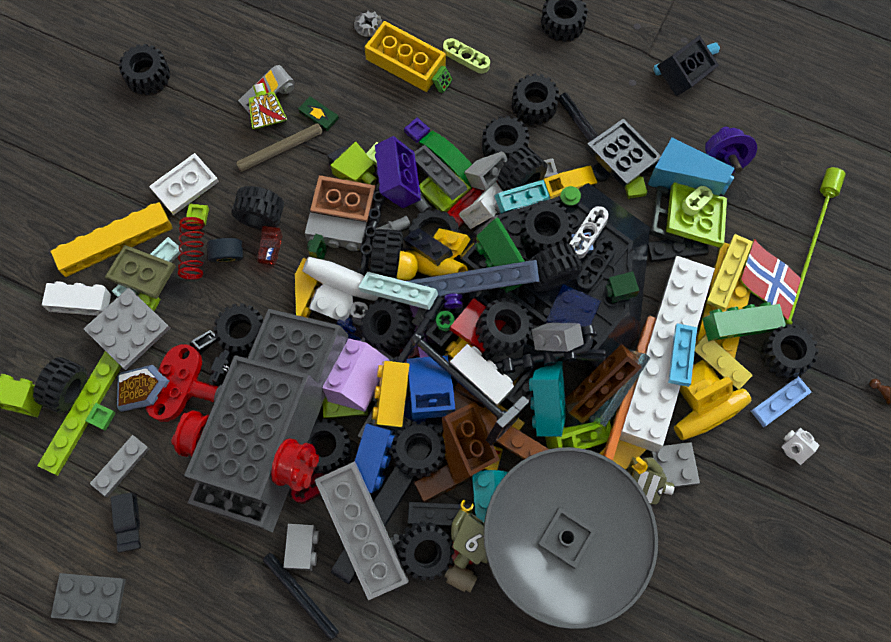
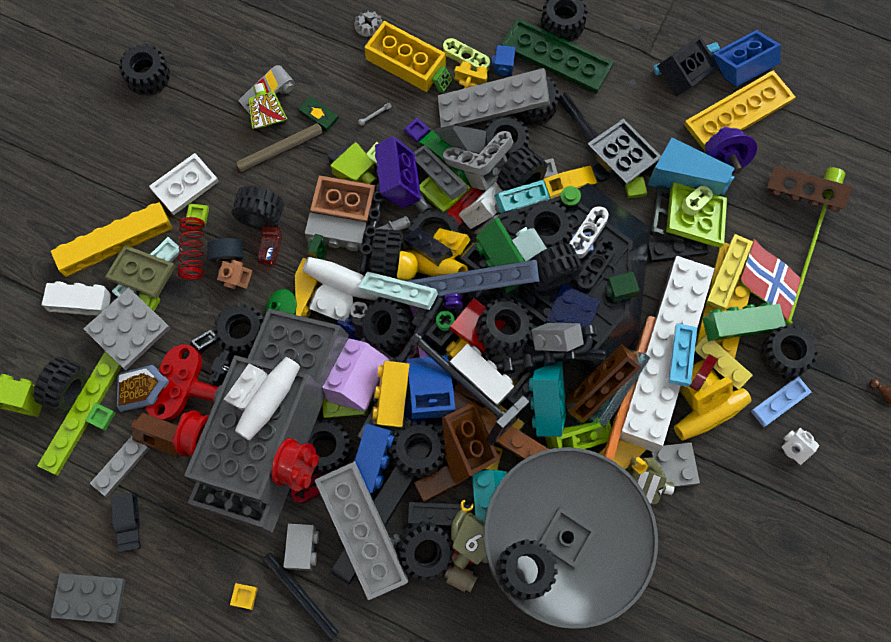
(154, 433): none -> reddish brown brick
(234, 274): none -> nougat brick
(243, 596): none -> yellow plate
(260, 395): none -> white plate
(283, 301): none -> green dish
(361, 122): none -> light grey hinge
(463, 138): none -> dark grey slope
(470, 78): none -> yellow hips
(483, 162): none -> light grey beam
(494, 99): none -> light grey plate
(503, 60): none -> blue brick
(528, 243): none -> light aqua brick
(544, 563): none -> black tyre
(558, 55): none -> dark green plate
(703, 372): none -> dark red beam
(741, 108): none -> yellow plate
(747, 57): none -> blue slope
(840, 190): none -> reddish brown brick

